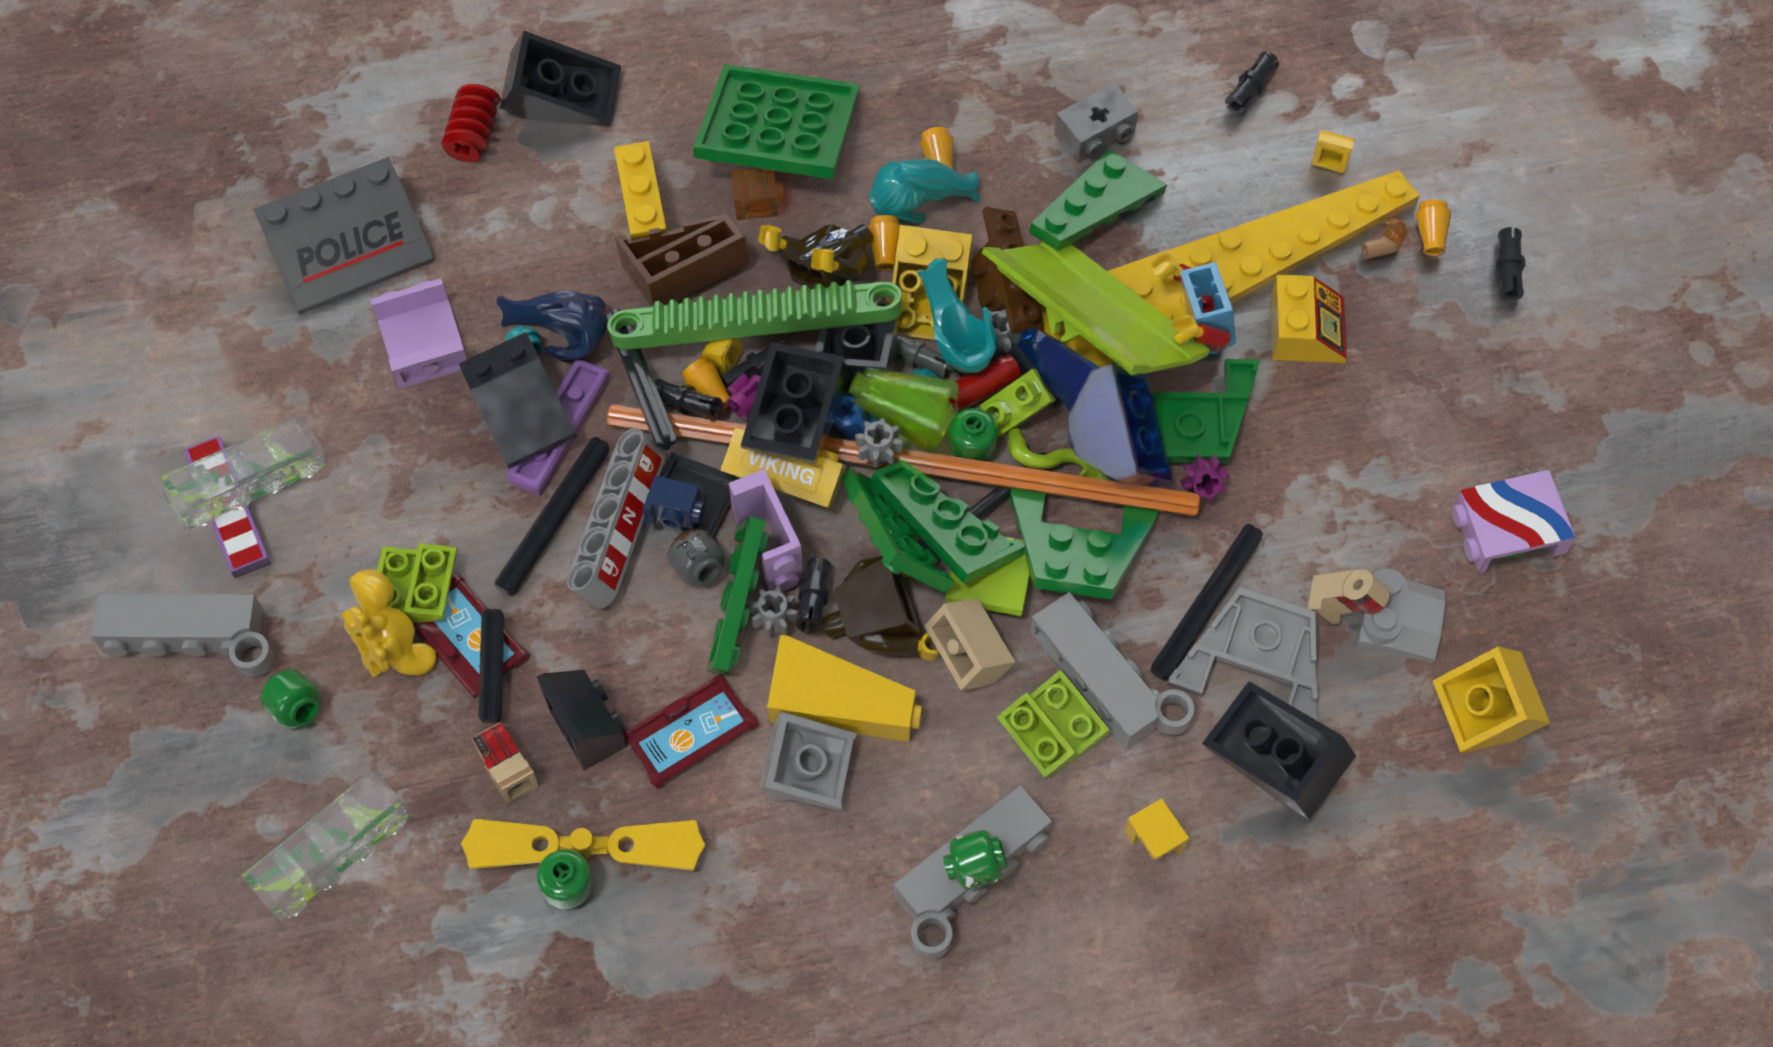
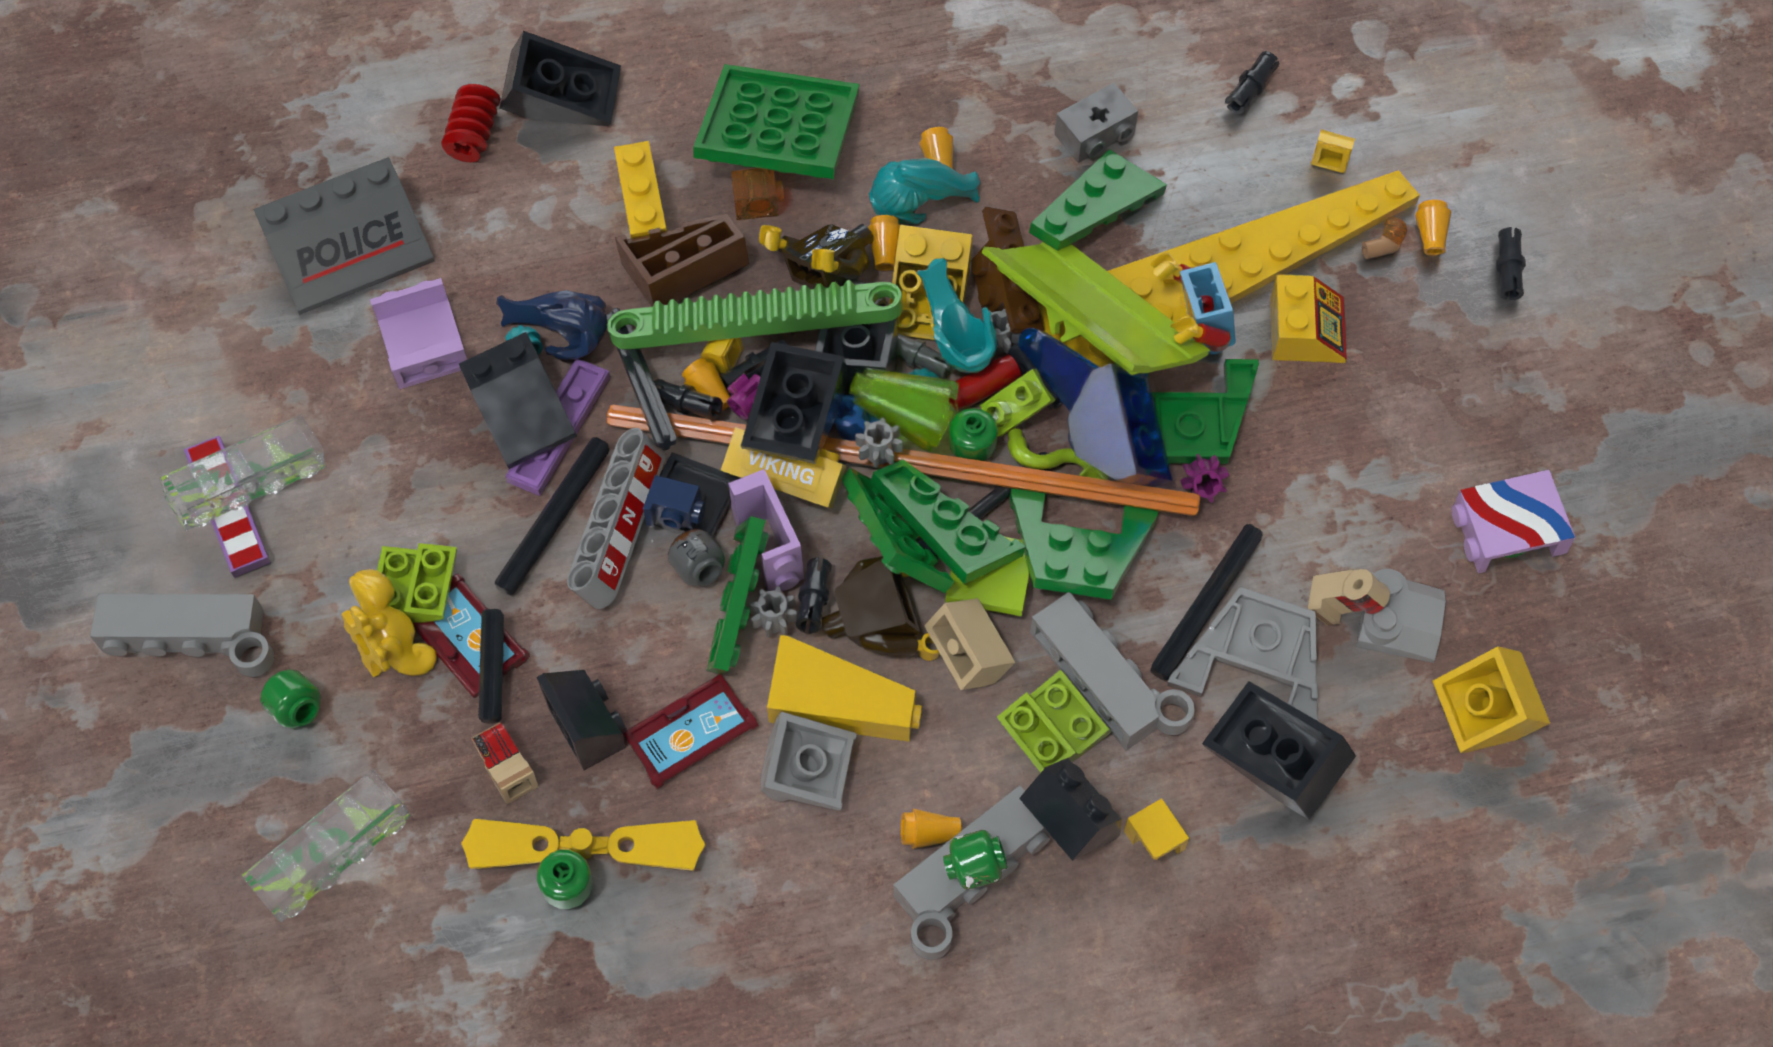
(927, 828): none -> light orange cone
(1071, 809): none -> black slope

